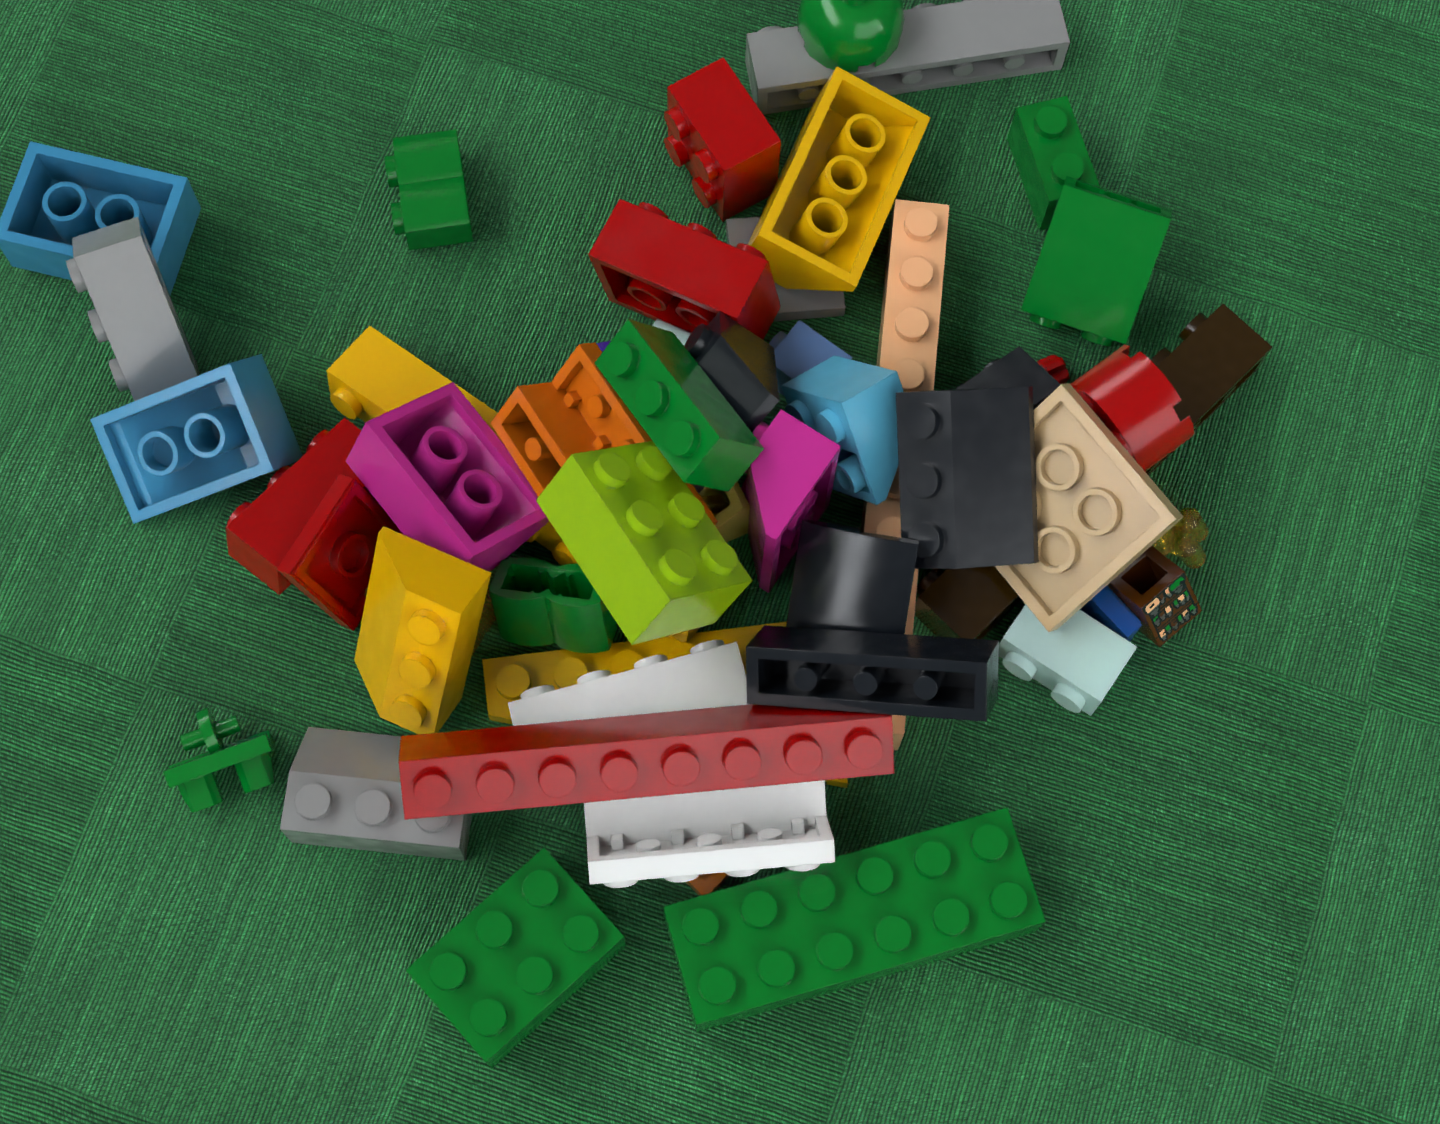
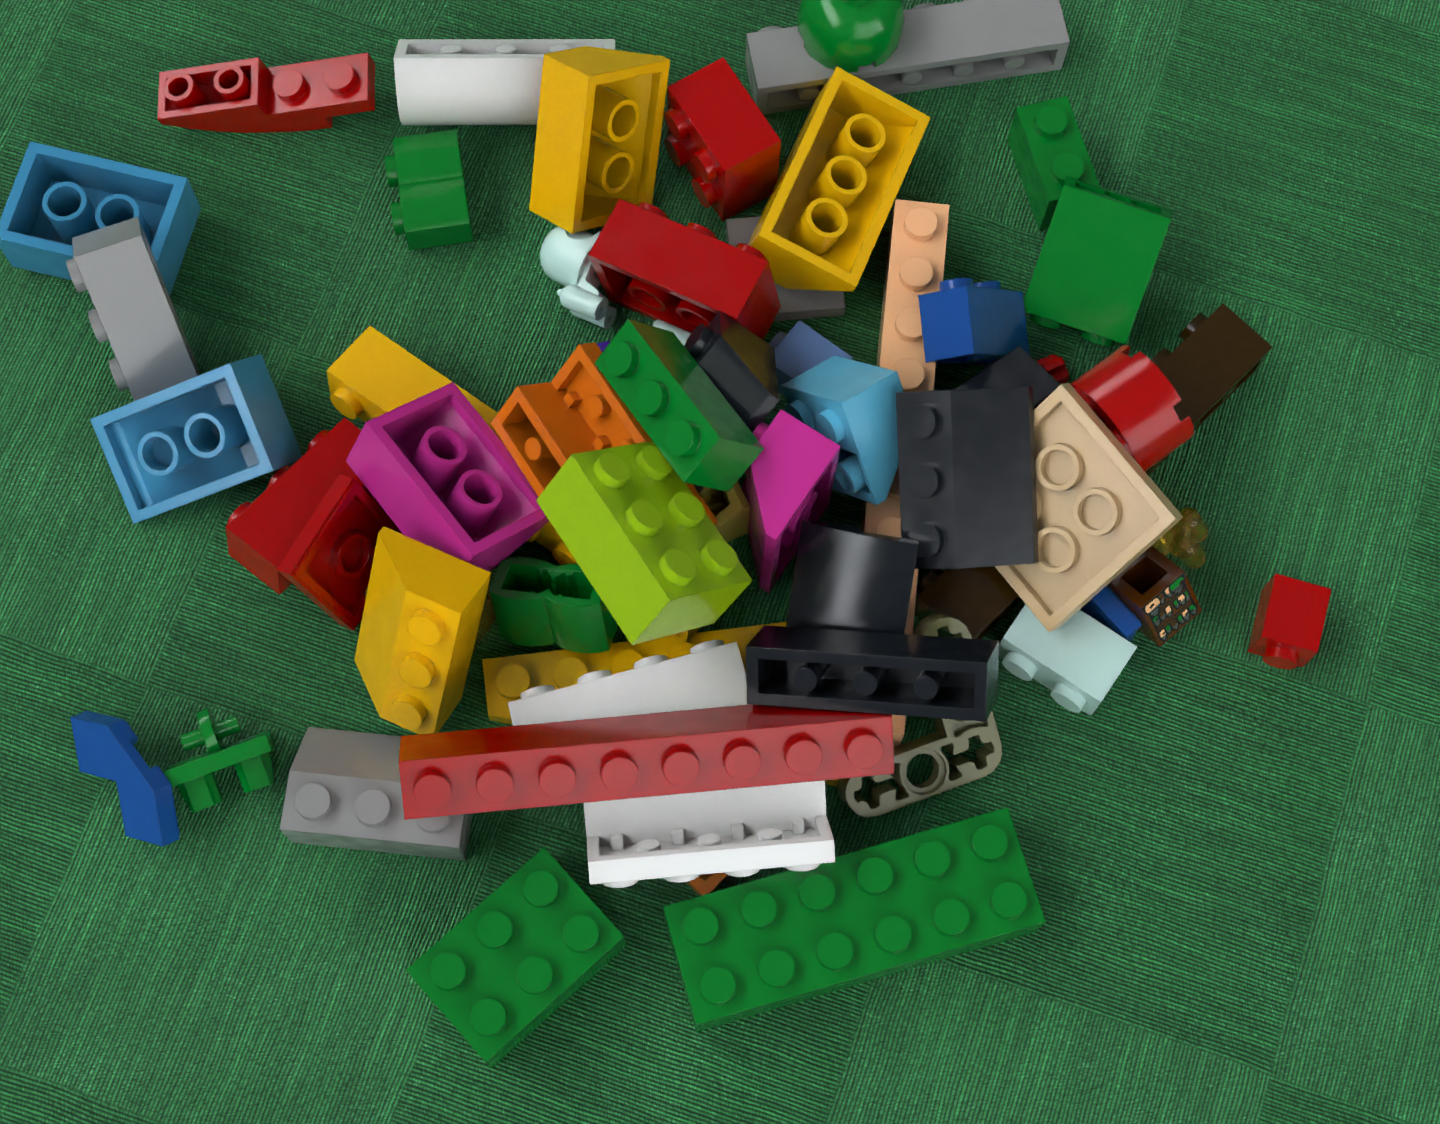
(145, 793): none -> blue tile
(260, 99): none -> red slope
(474, 79): none -> white brick
(567, 263): none -> light aqua piece
(596, 134): none -> yellow slope
(950, 733): none -> olive beam
(972, 322): none -> blue brick
(1289, 622): none -> red brick

